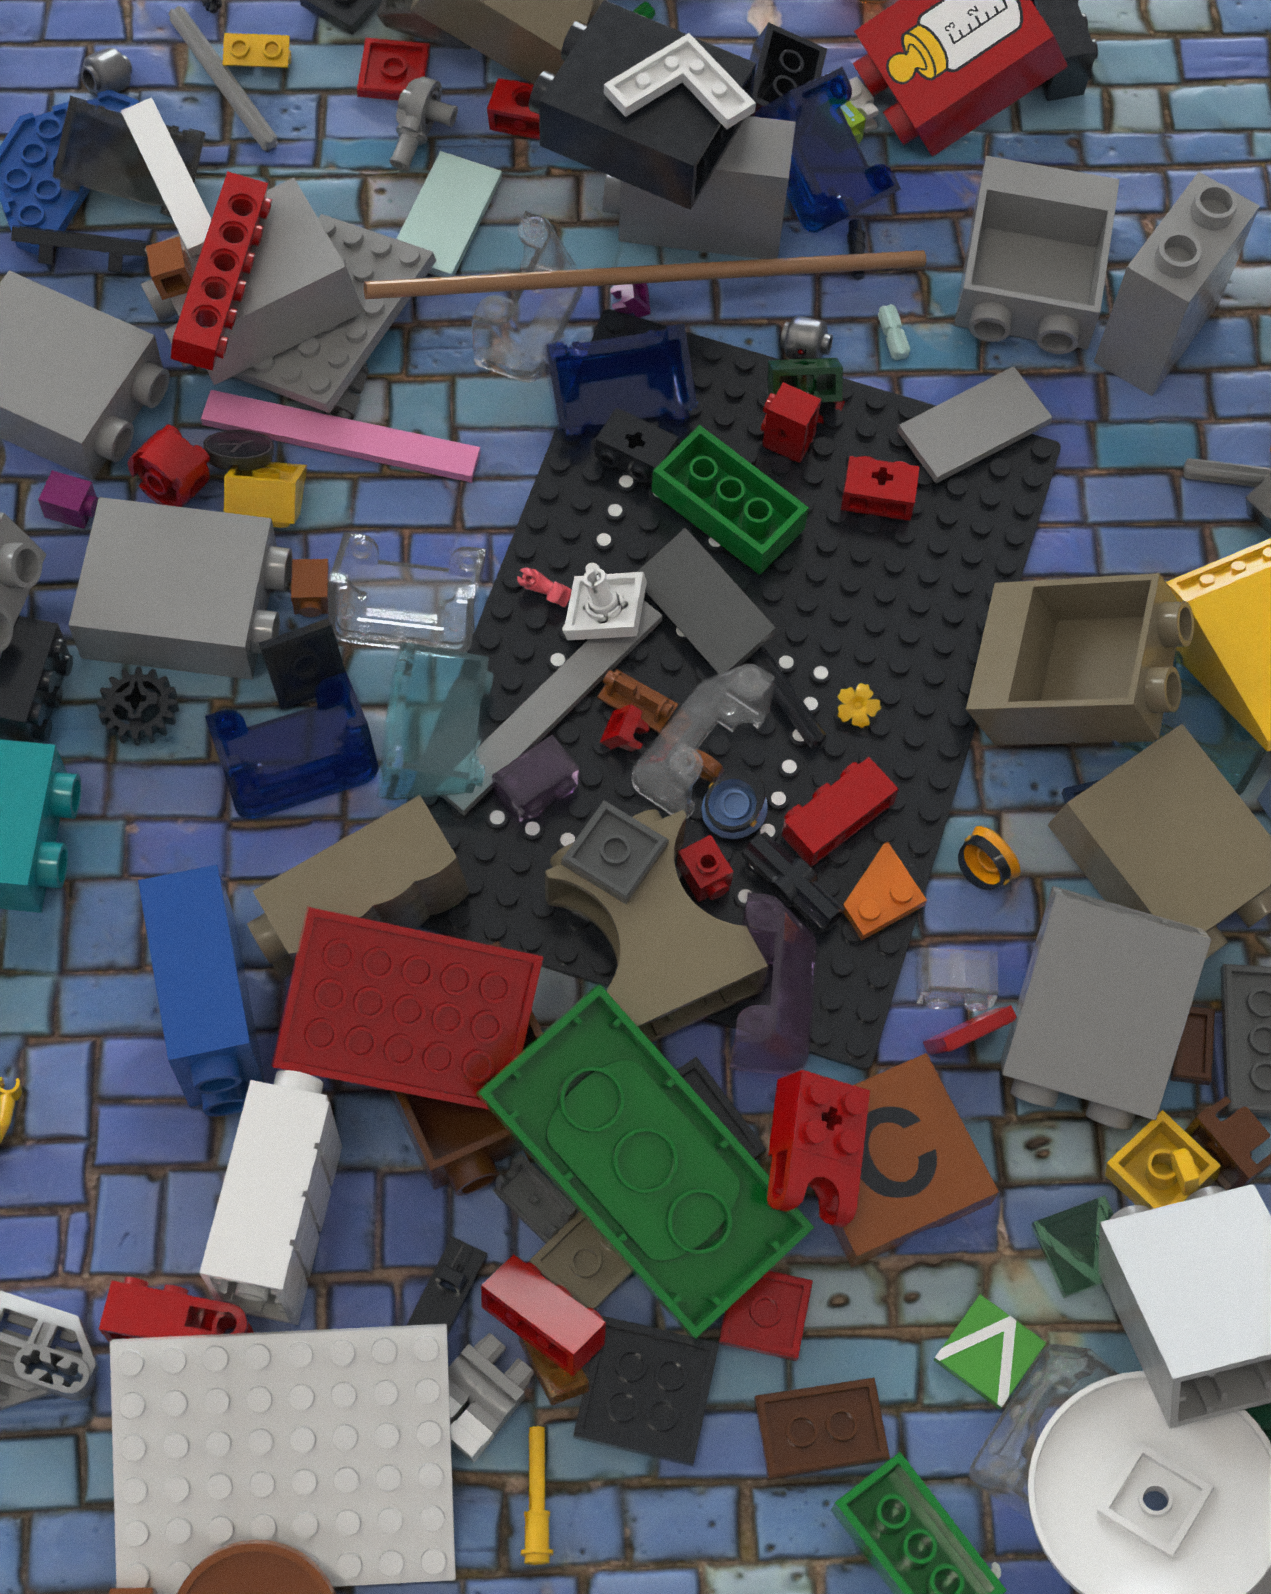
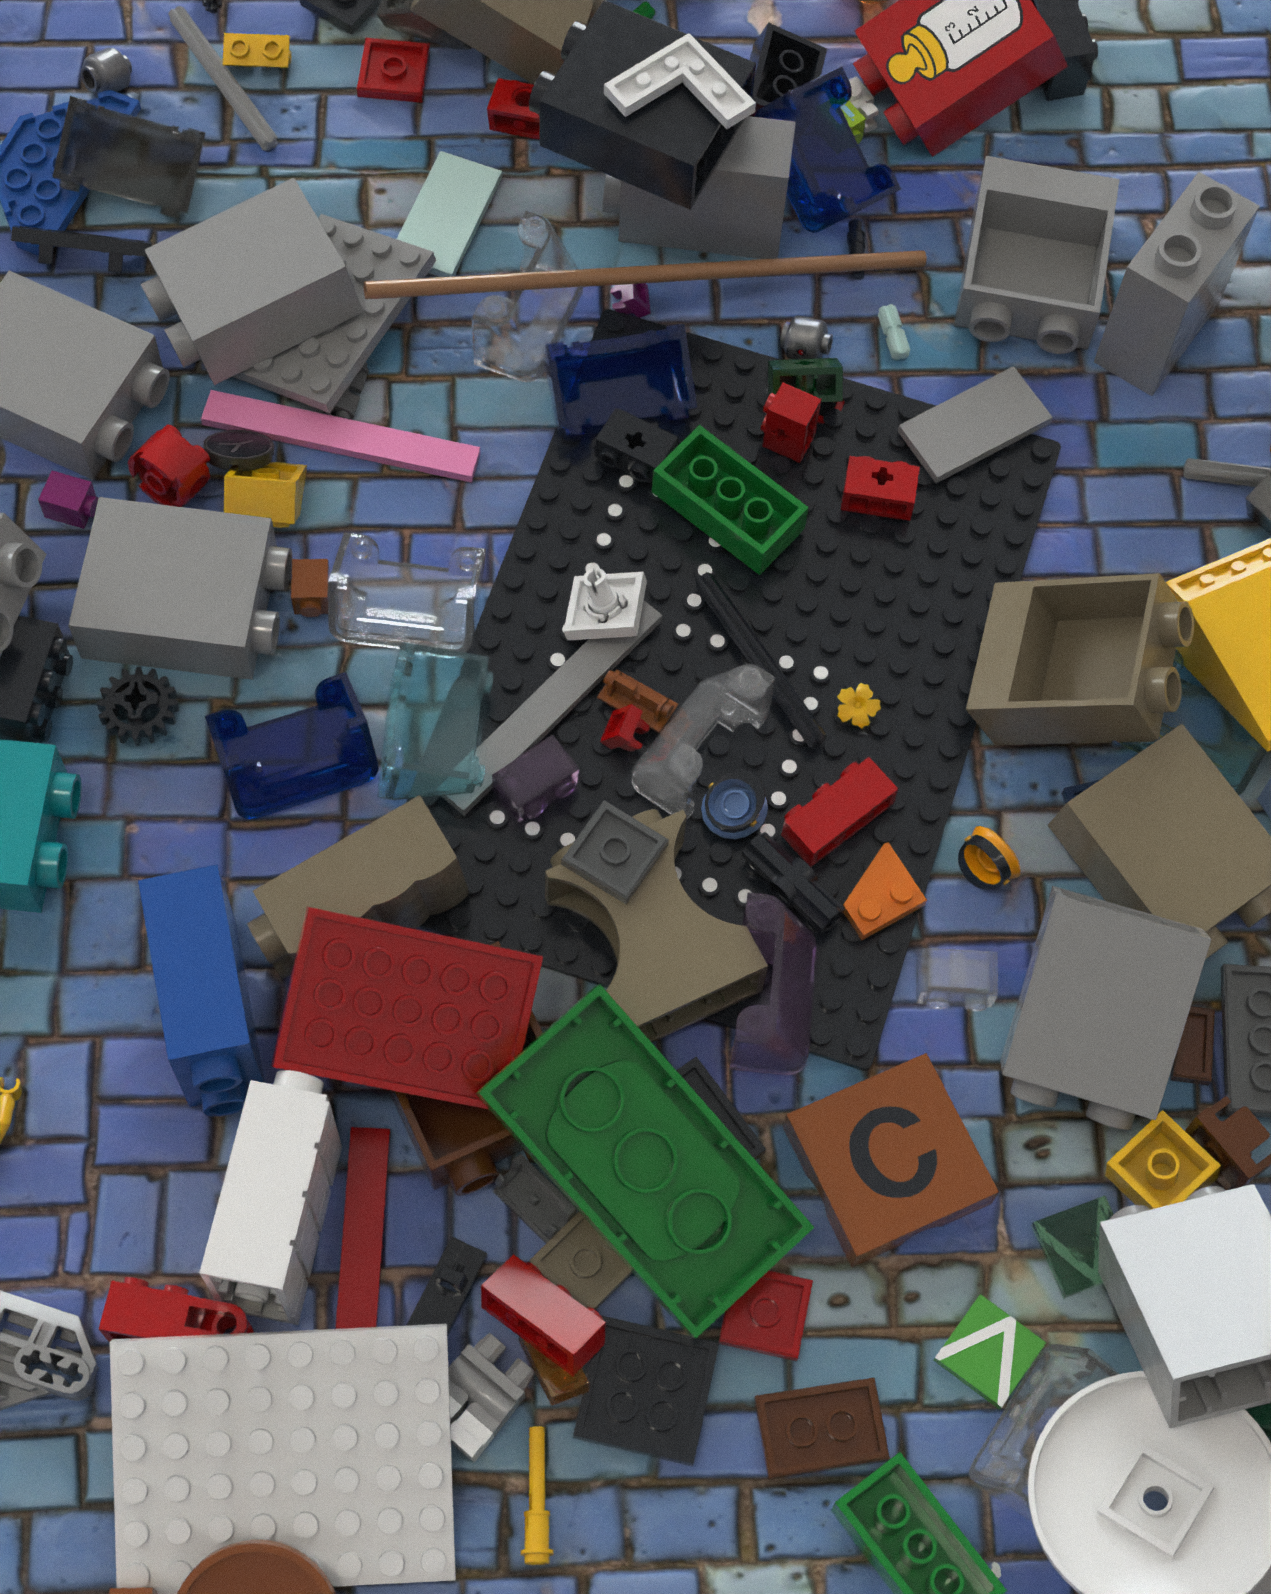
(169, 173): white tile -> none
(170, 267): dark orange brick -> none
(225, 248): red brick -> none
(301, 661): black plate -> none
(363, 1228): none -> red tile
(416, 113): light grey pin -> none
(537, 582): coral arm -> none
(705, 869): red brick -> none
(706, 603): dark grey tile -> none
(711, 767): dark orange tile -> none
(817, 1144): red brick -> none
(970, 1030): red tile -> none
(1185, 1171): yellow tile -> none

